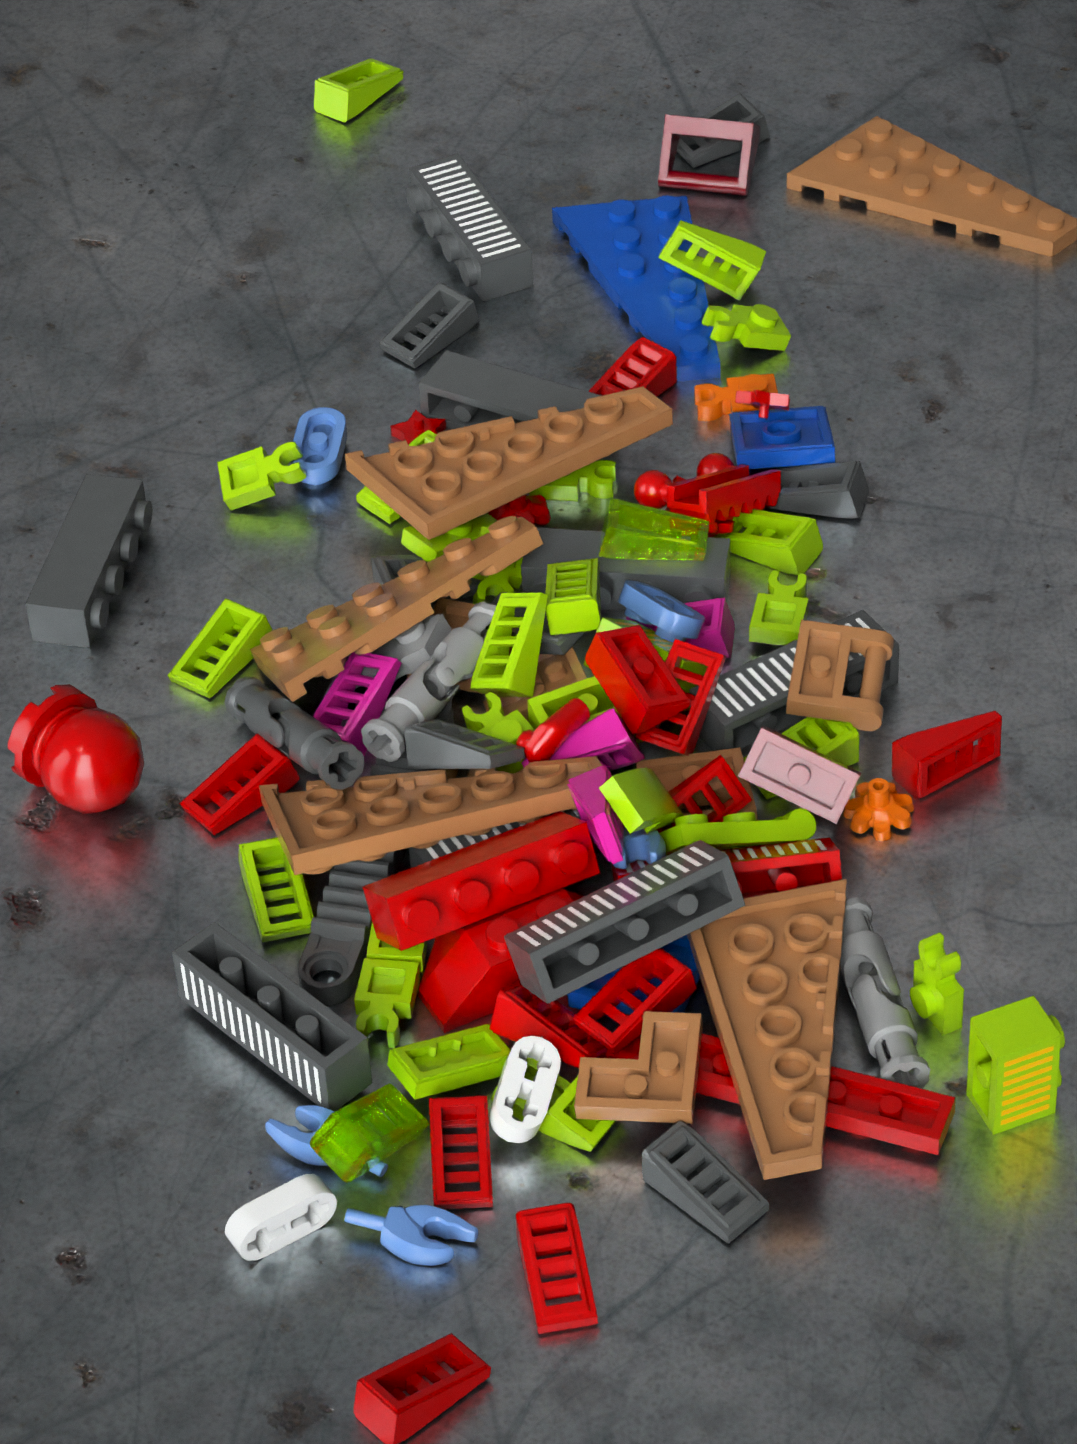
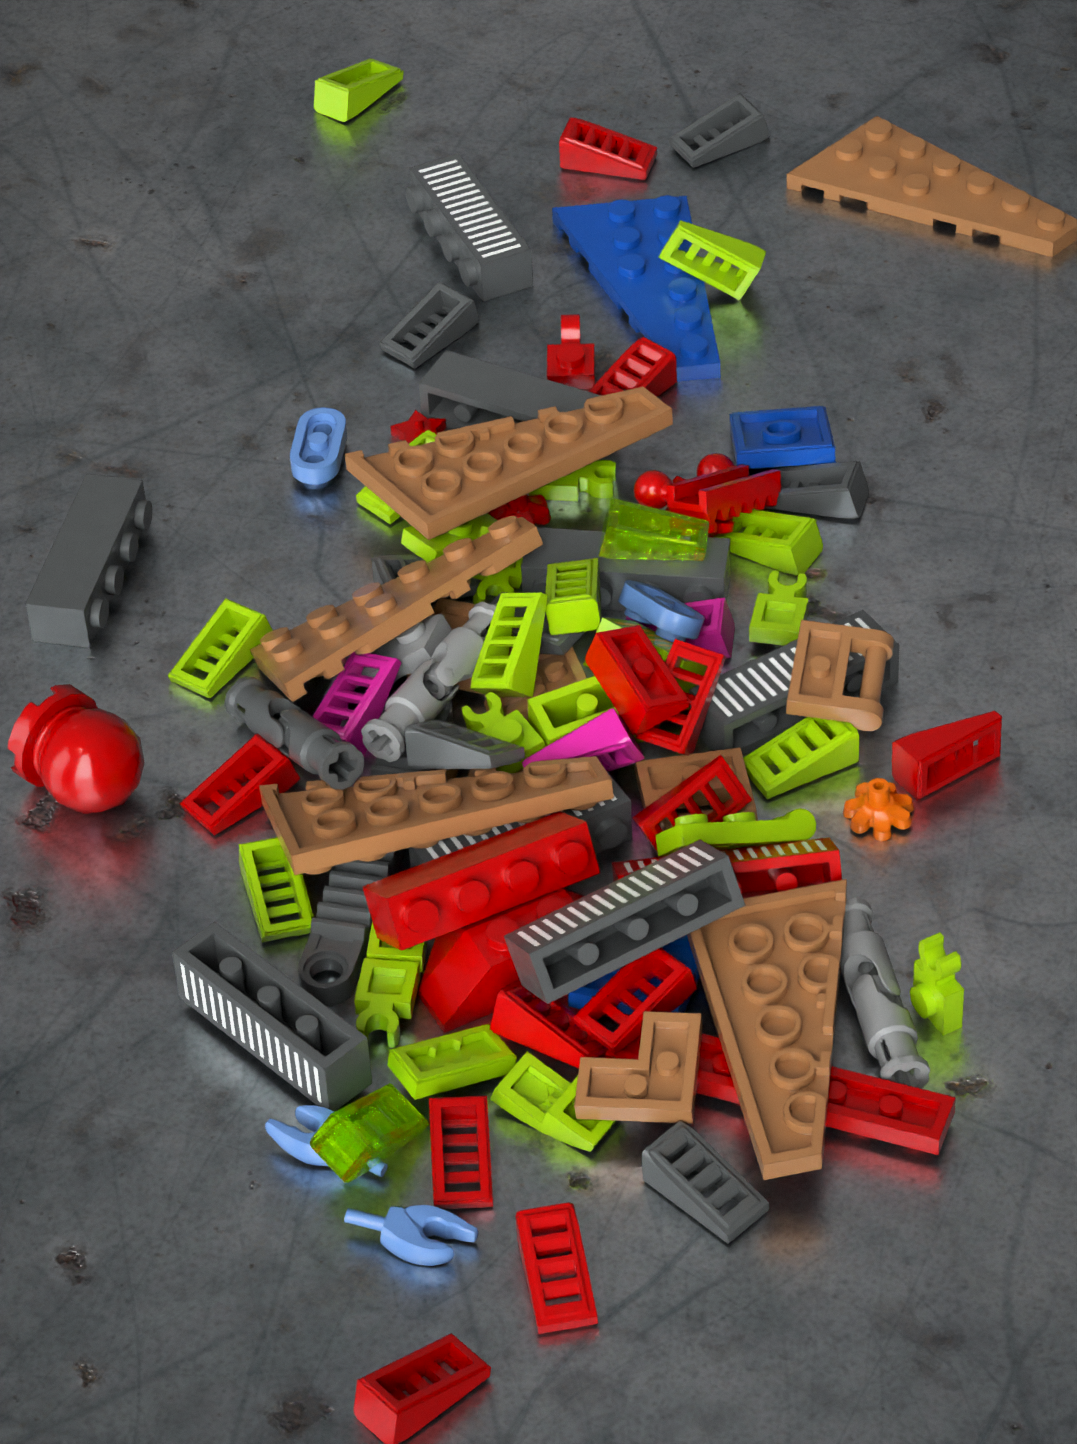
(252, 474): lime plate -> none
(280, 1217): white beam -> none
(535, 1092): white beam -> none
(554, 731): red arm -> none
(571, 361): none -> red plate
(592, 807): dark pink slope -> none
(604, 151): none -> red slope
(640, 800): lime slope -> none
(641, 847): medium blue hand -> none
(710, 129): tile -> none
(718, 401): orange plate -> none
(753, 325): lime plate -> none
(763, 401): piece -> none
(799, 774): tile -> none
(1014, 1064): lime brick -> none

